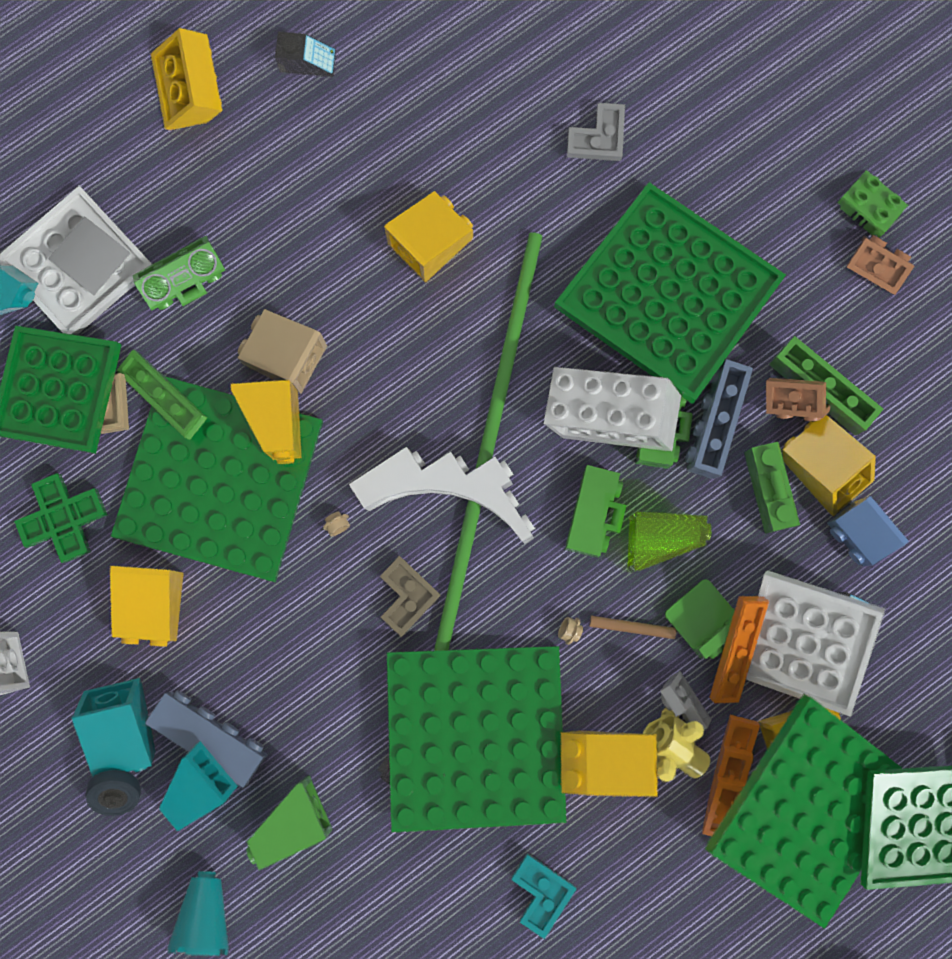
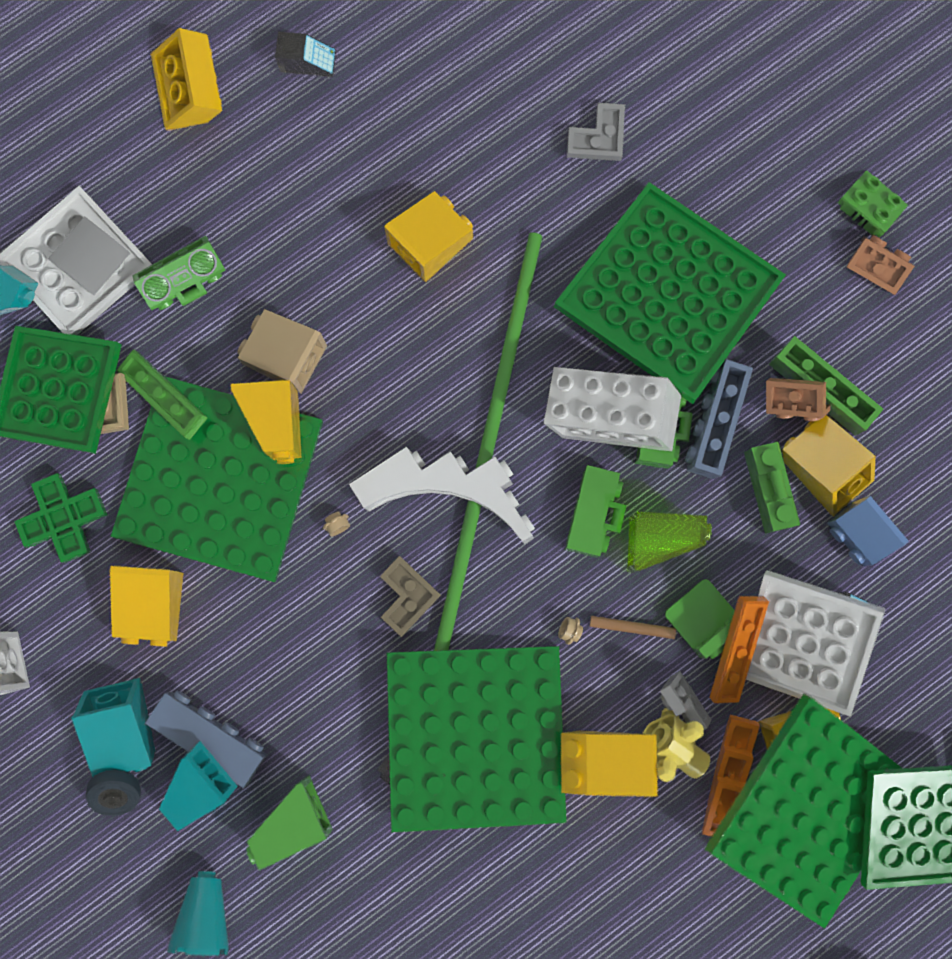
(549, 891): teal plate -> none

